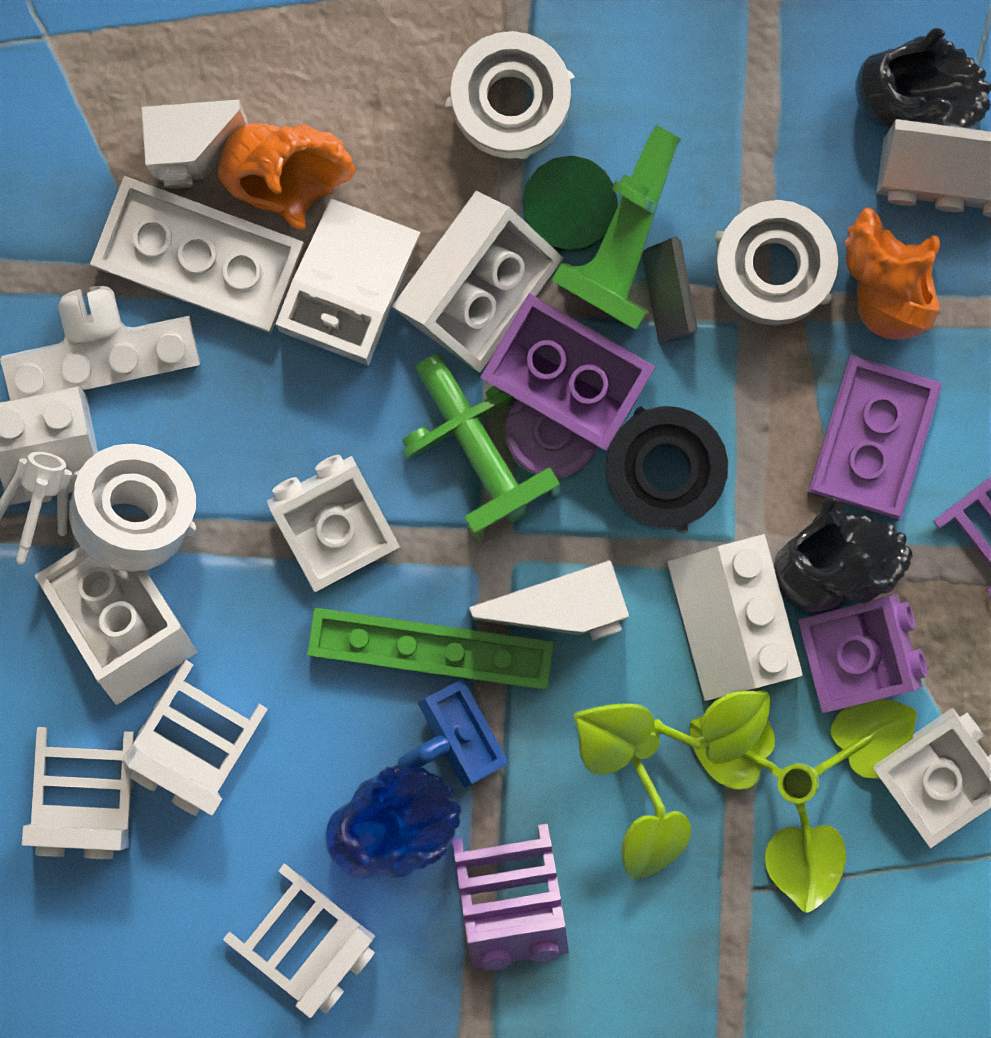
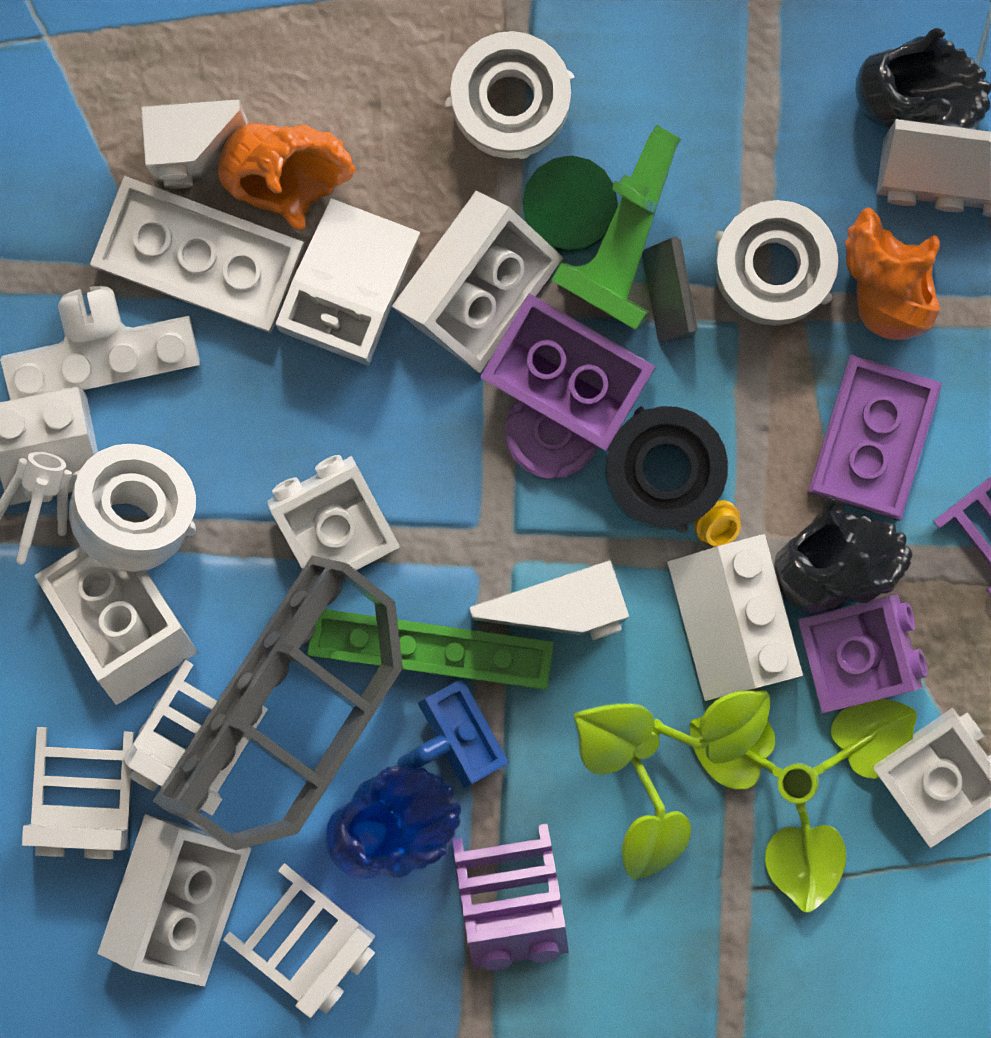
(173, 902): none -> white slope
(251, 685): none -> dark grey plate
(463, 422): bright green piece -> none
(719, 524): none -> yellow plate

